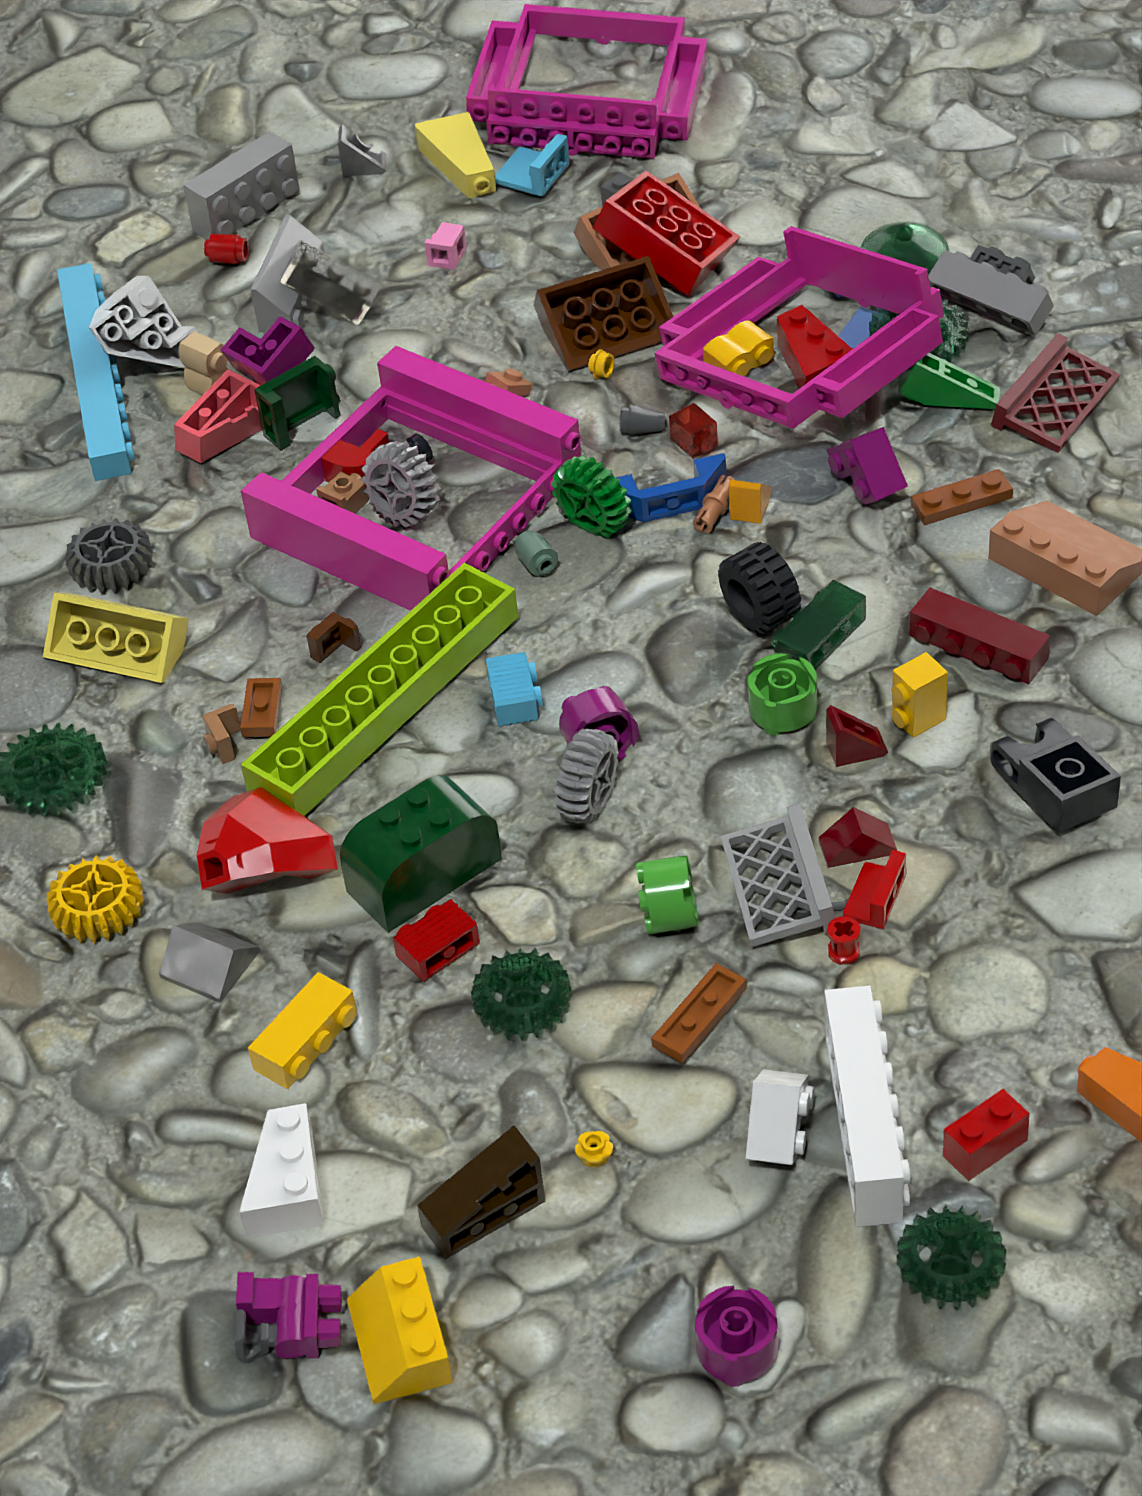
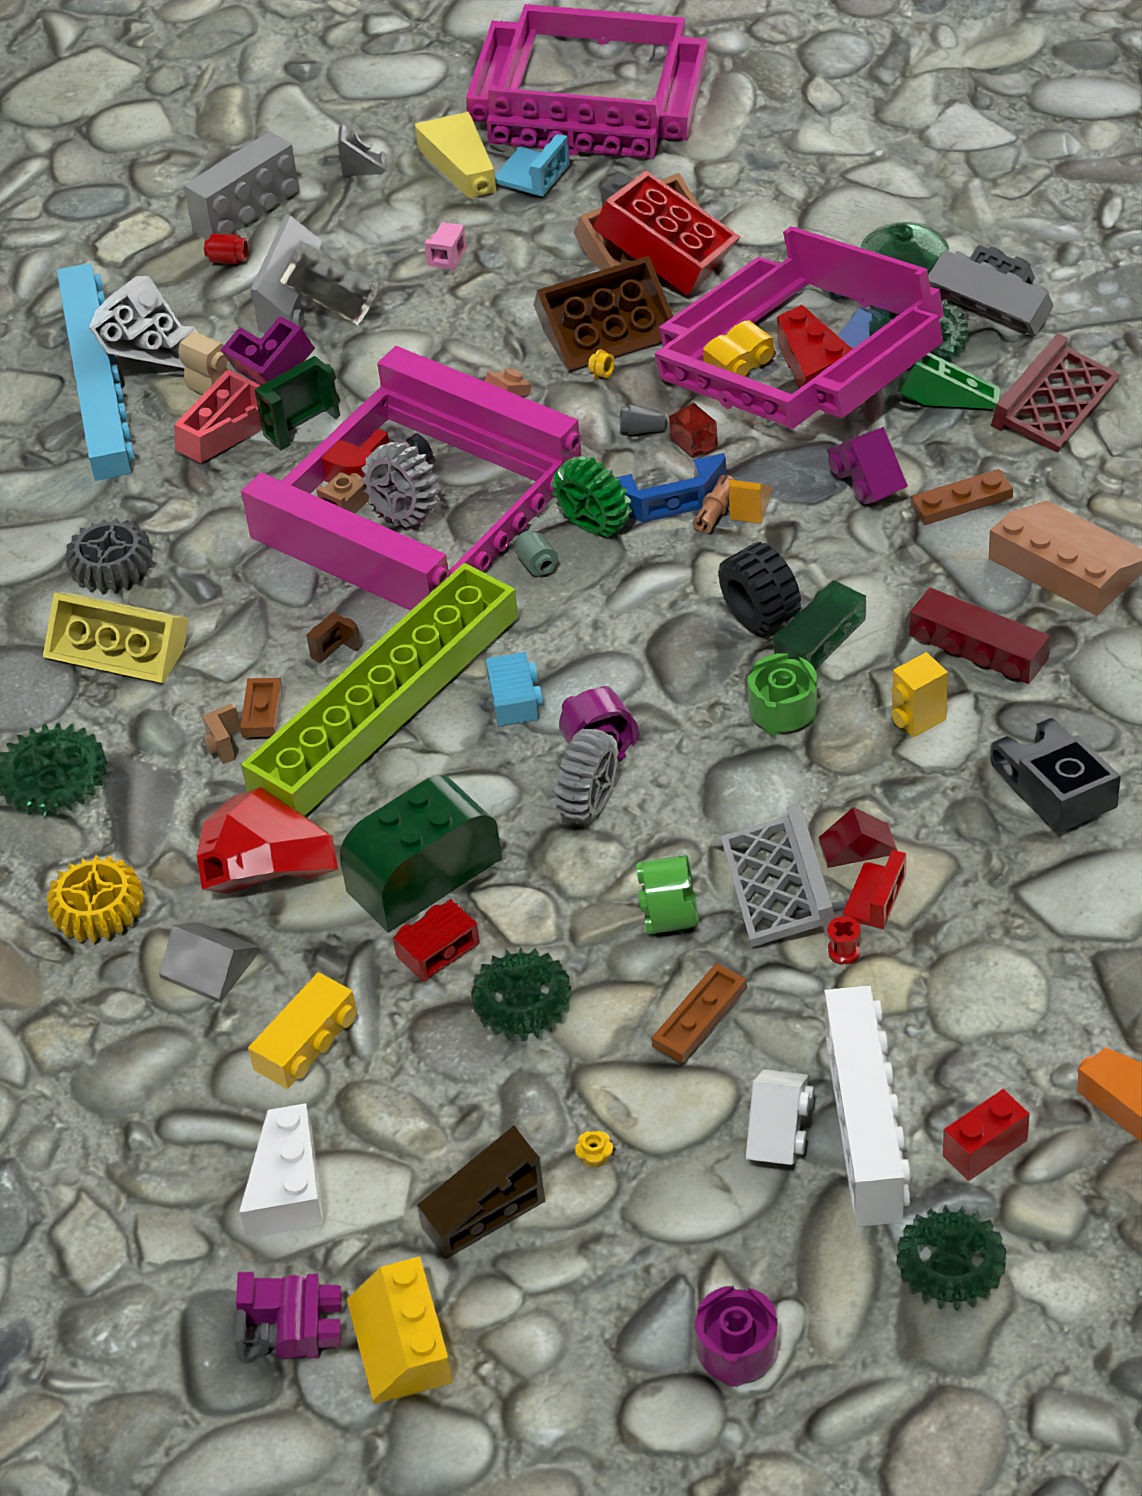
(851, 738): dark red slope -> none

